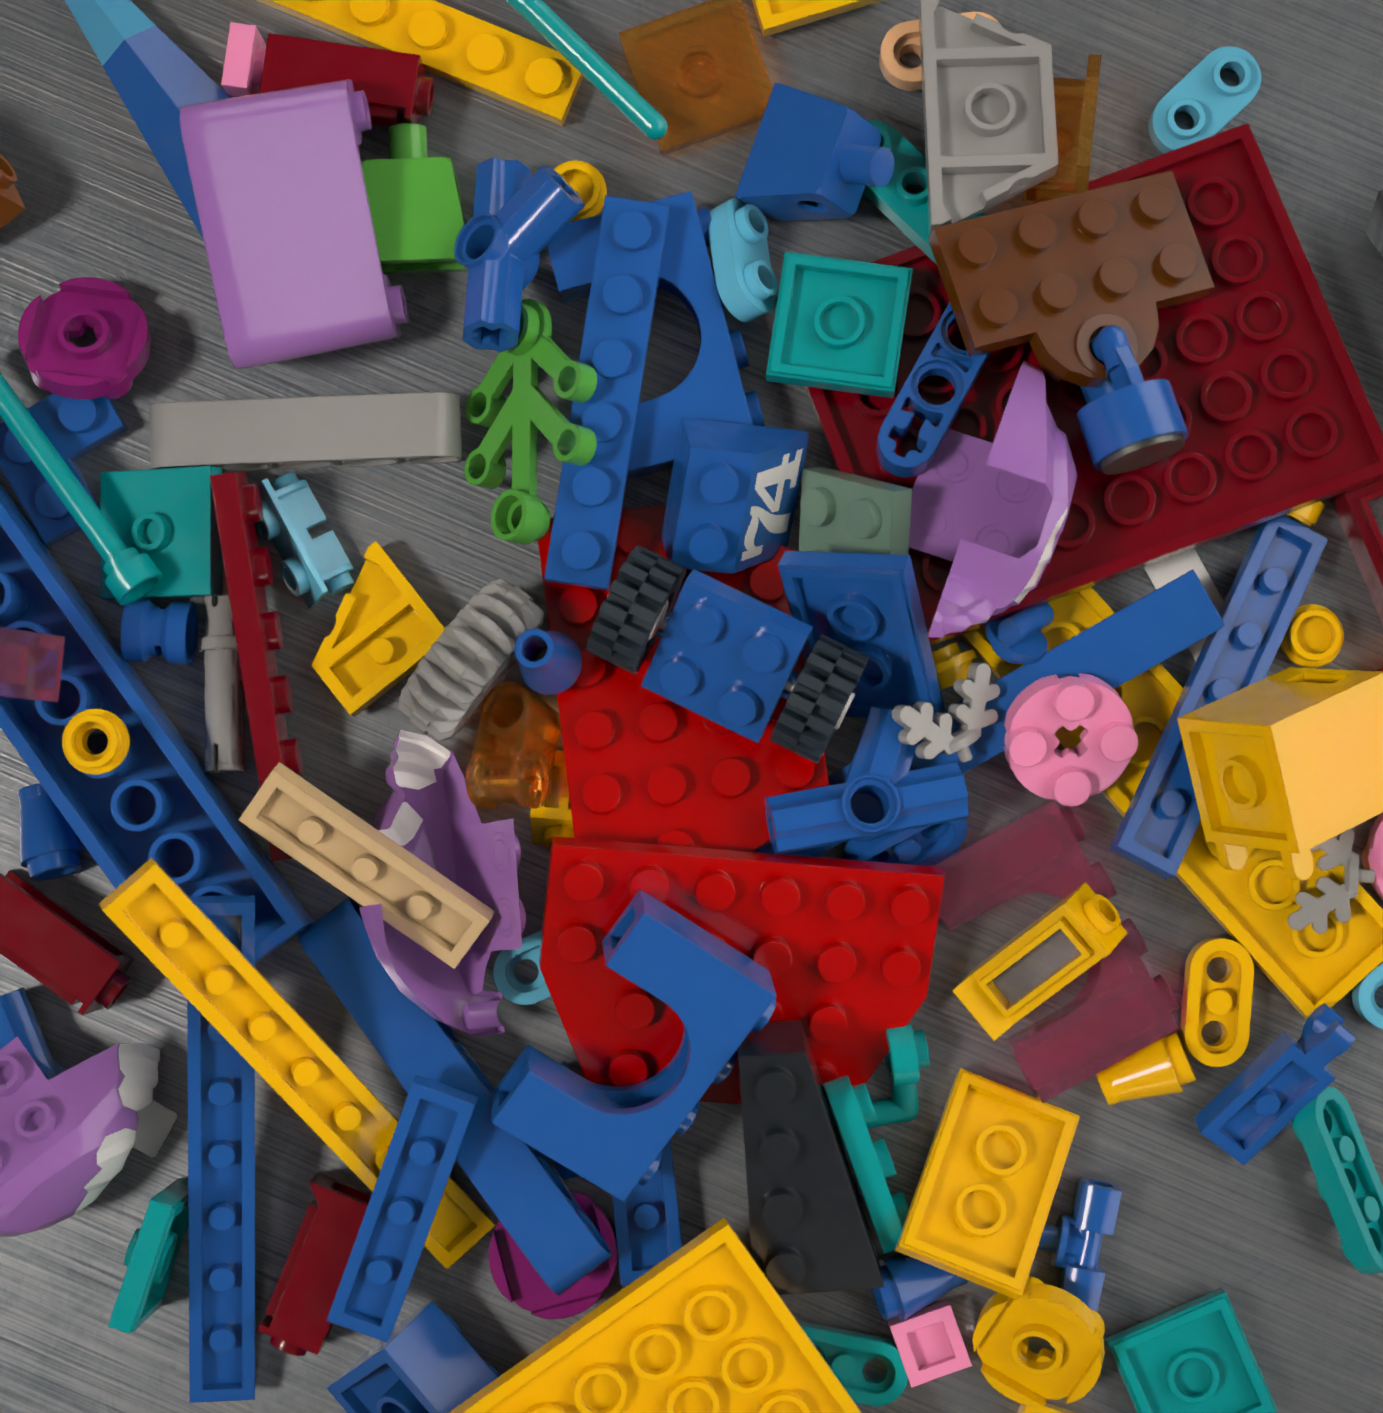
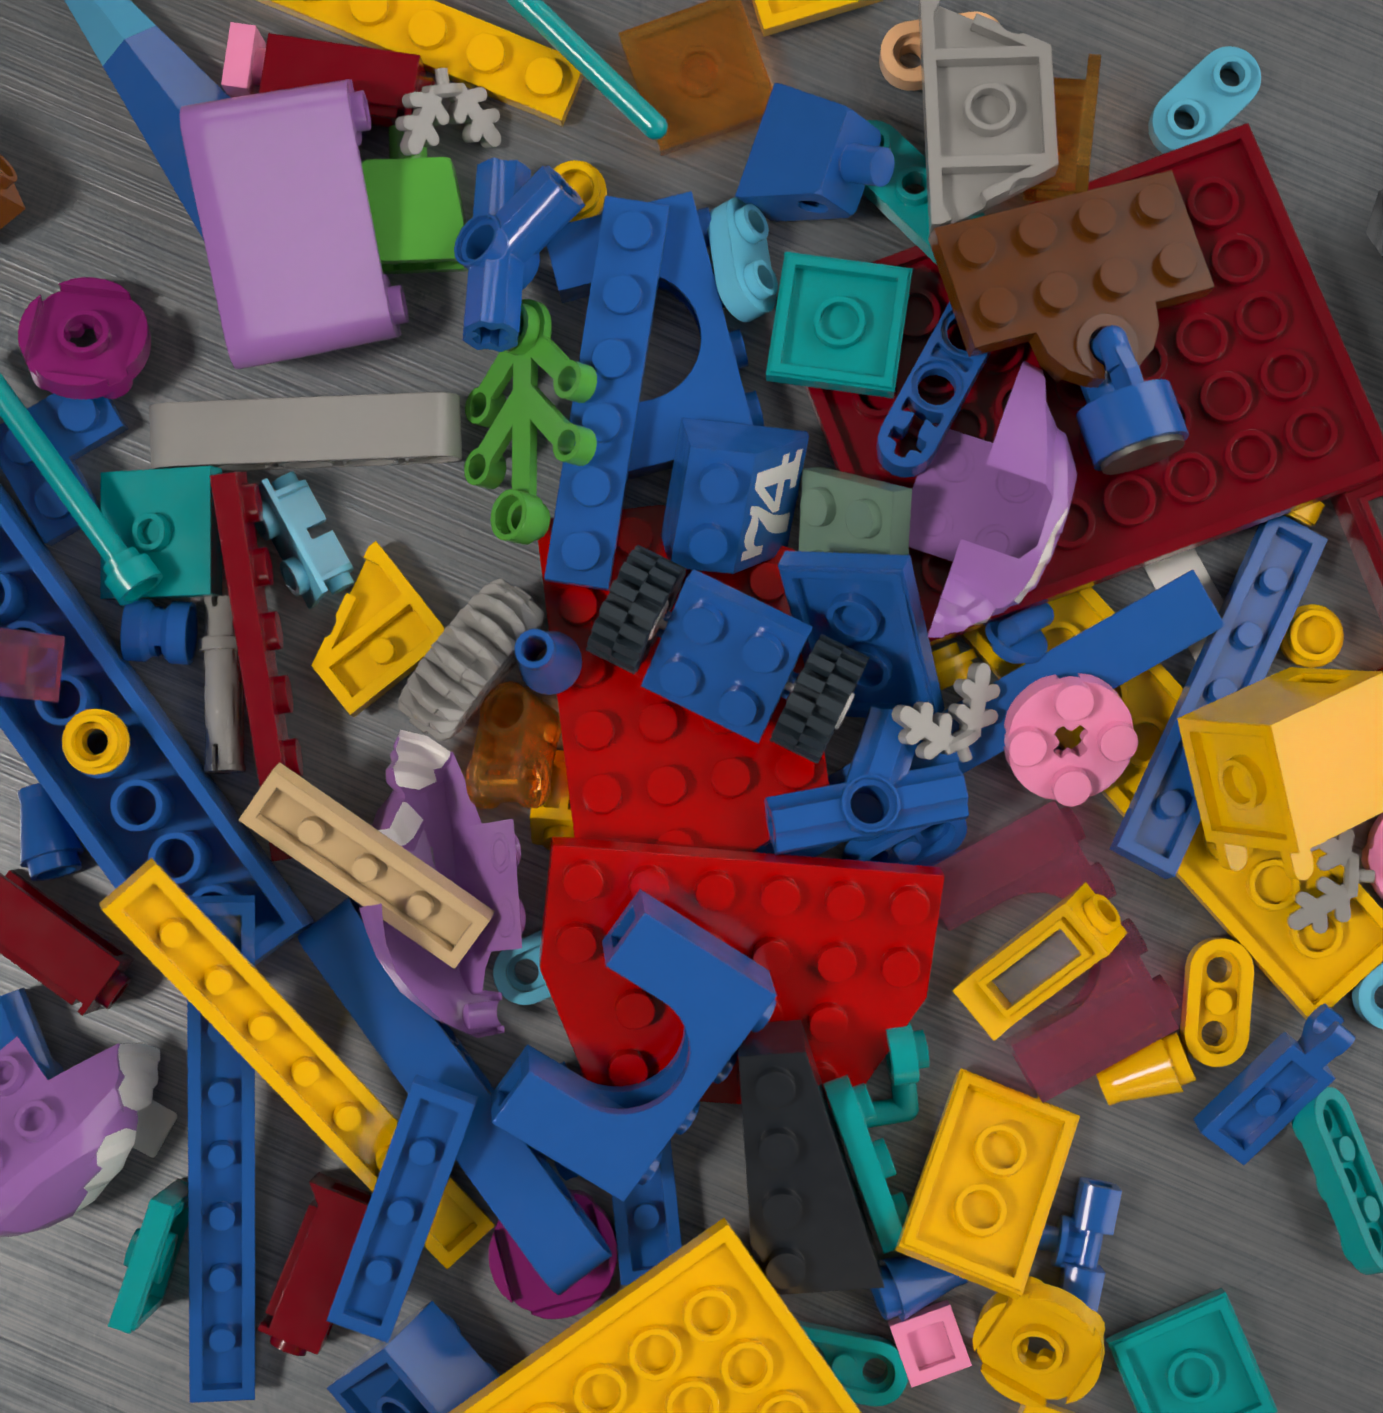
(430, 111): none -> light grey animal

